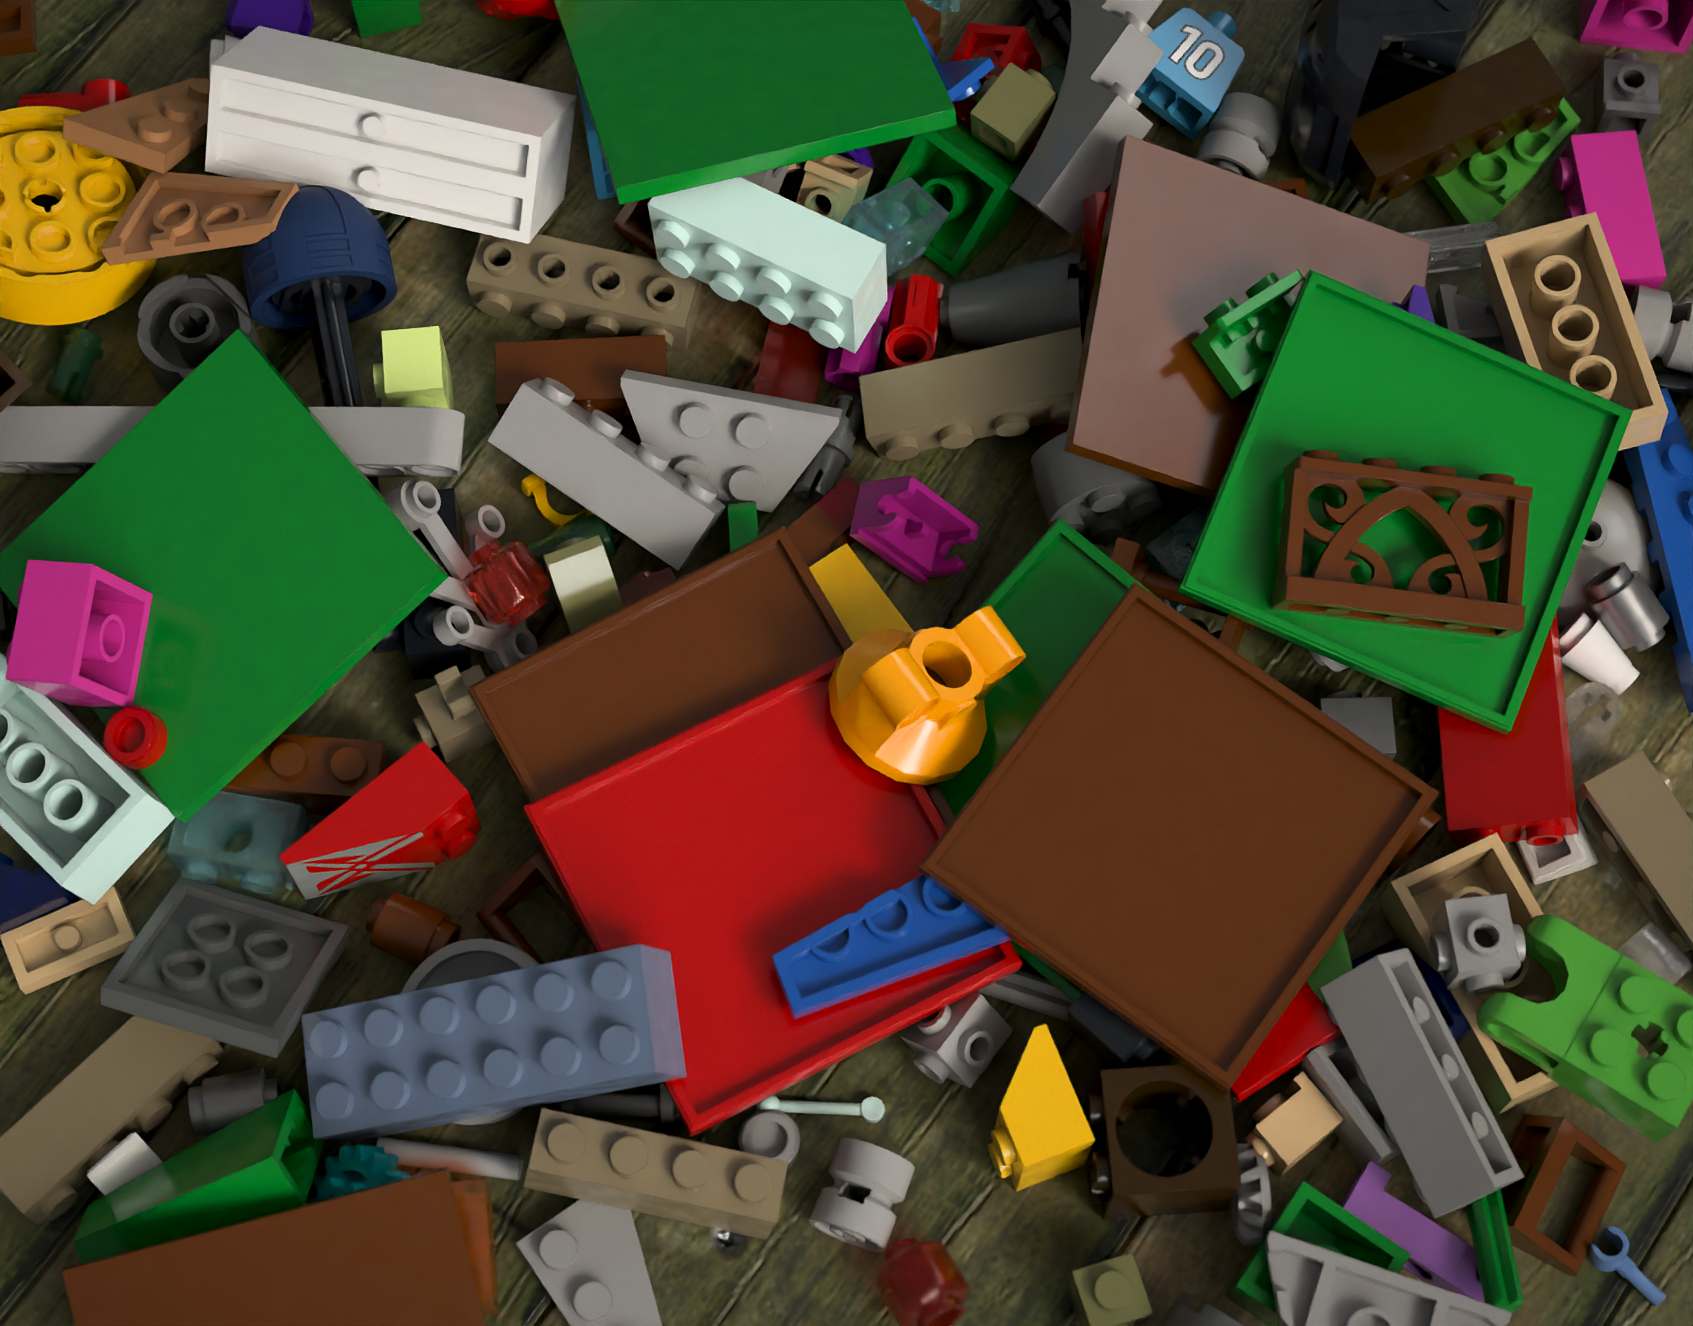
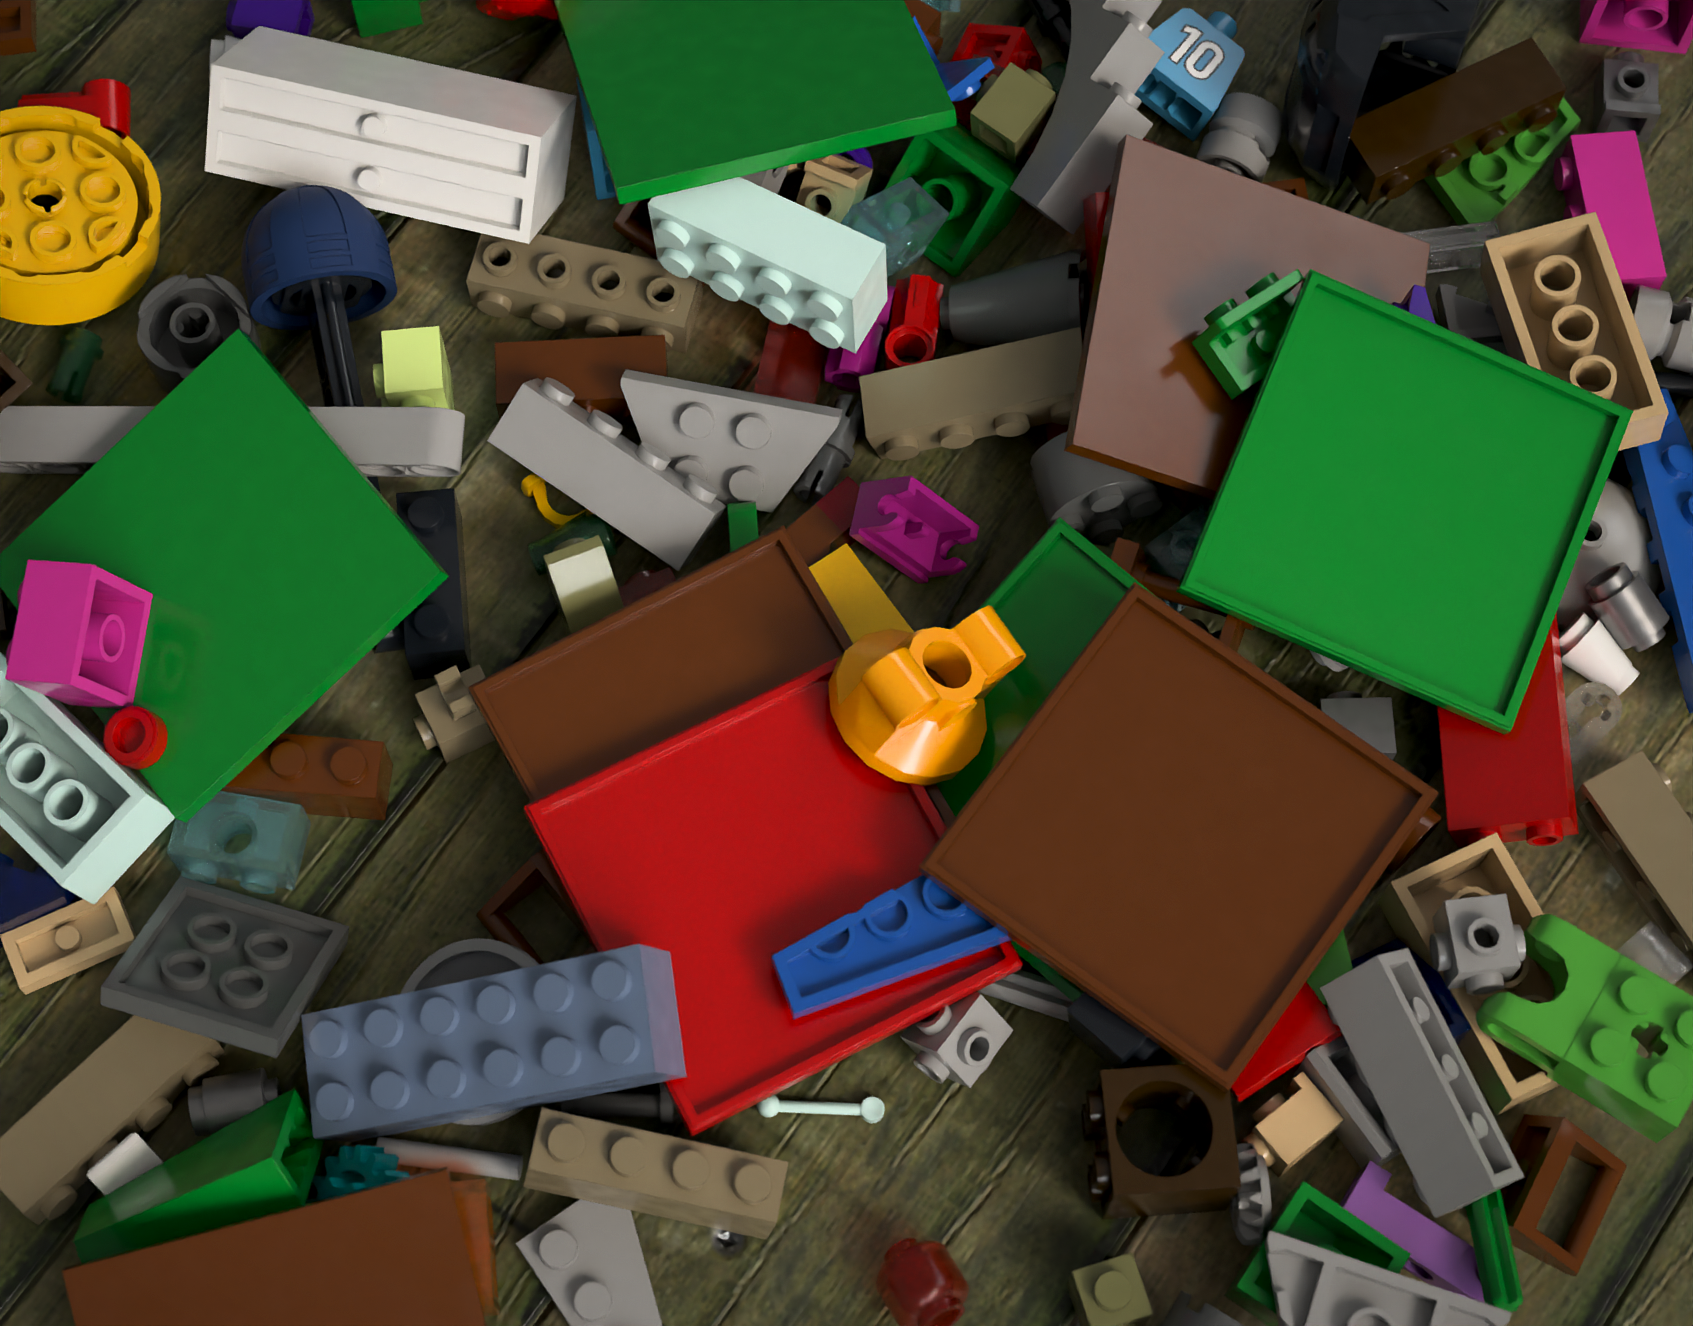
(148, 128): medium nougat wing -> none
(195, 214): medium nougat wing -> none
(388, 829): red slope -> none
(410, 928): reddish brown brick -> none
(417, 506): light grey plant -> none
(506, 582): clear red head -> none
(770, 1135): light grey tile -> none
(870, 1174): light grey wheel -> none
(1040, 1119): yellow slope -> none
(1333, 591): reddish brown fence -> none
(1559, 859): white slope -> none
(1624, 1265): medium blue hand -> none

